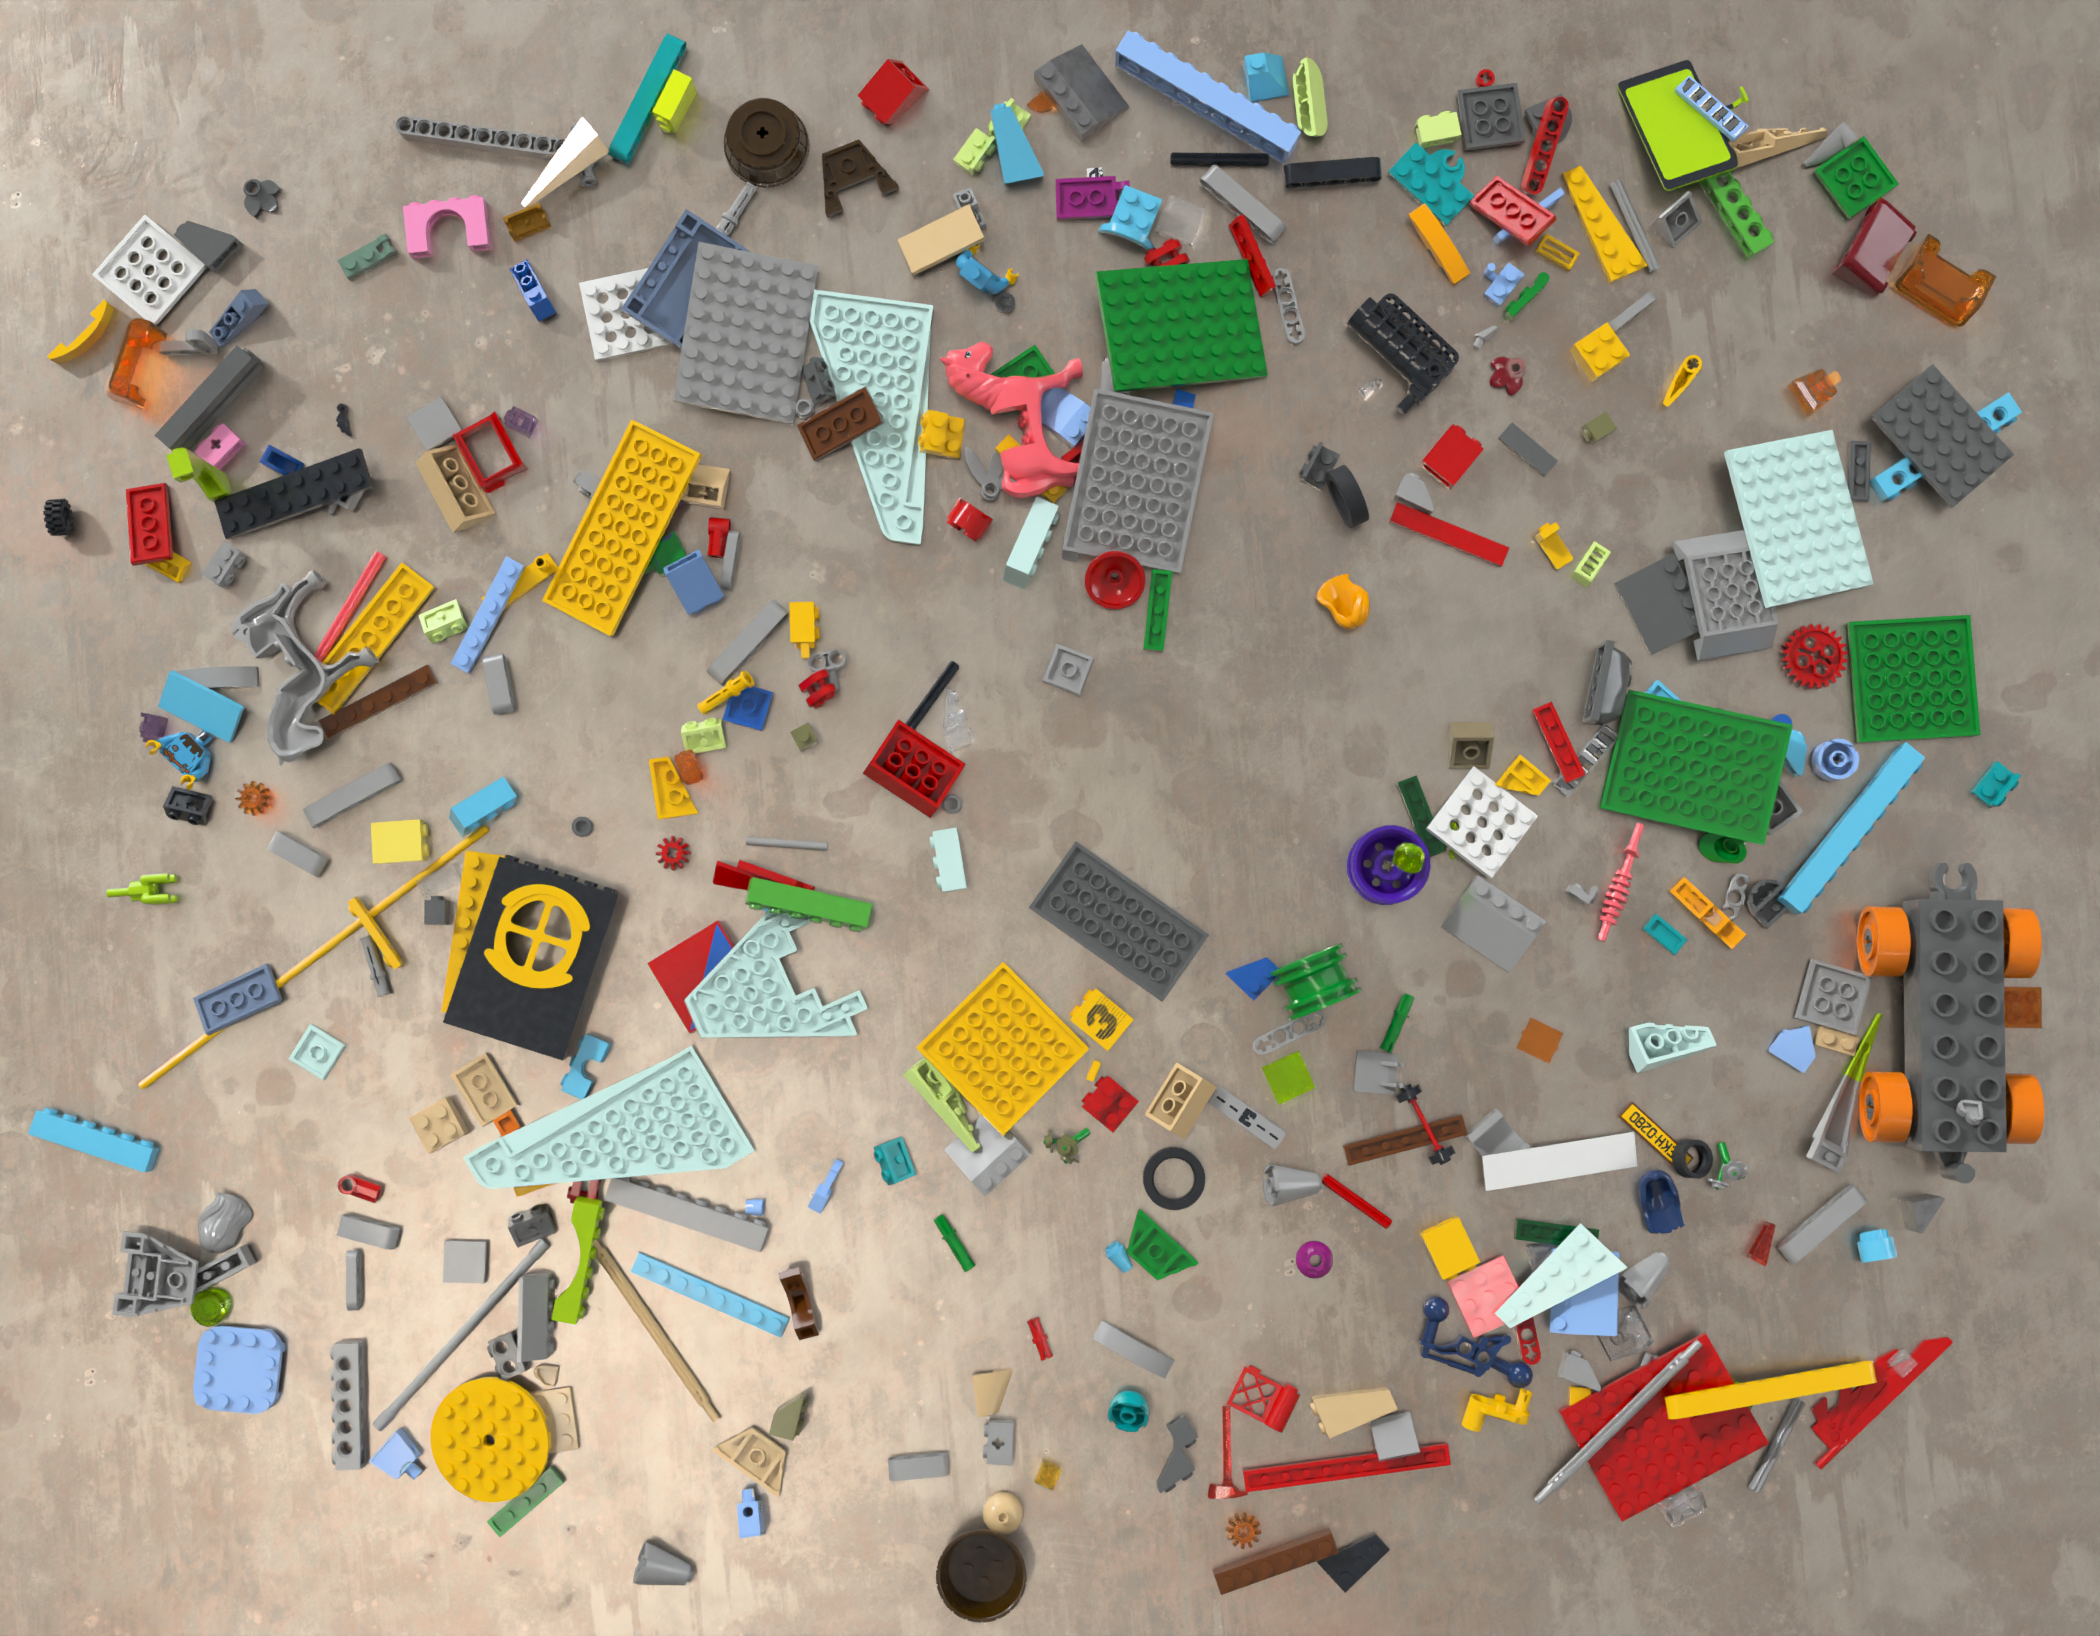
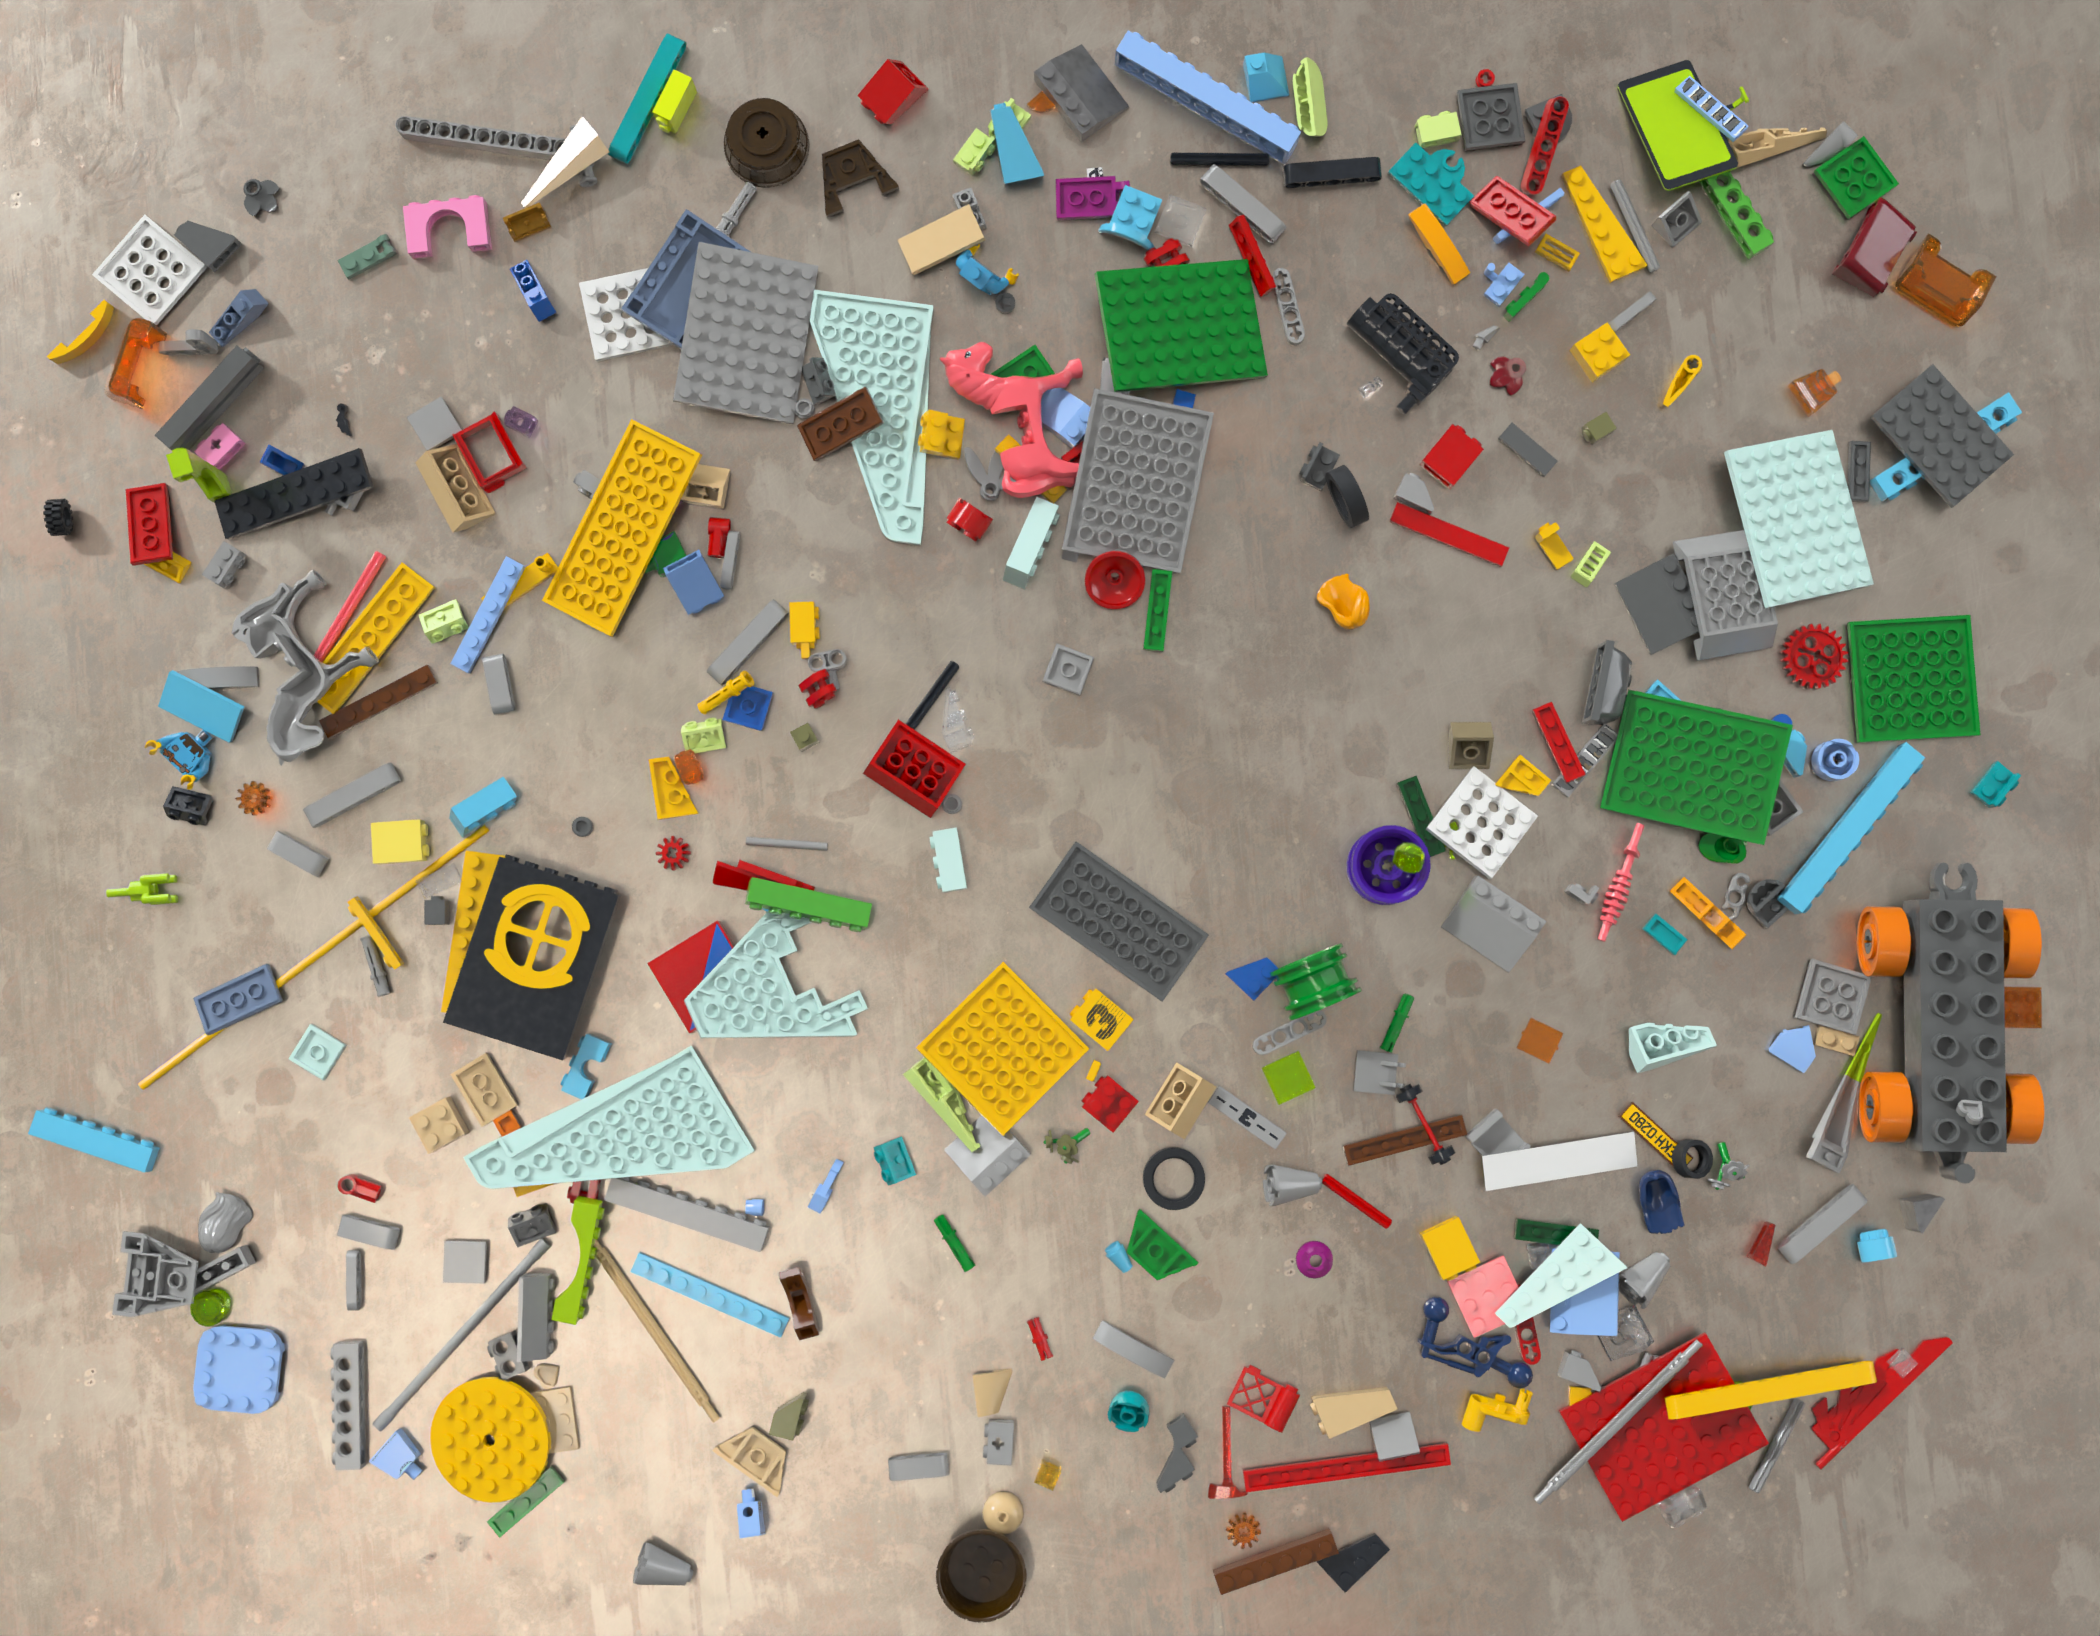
(152, 727): clear purple brick -> none

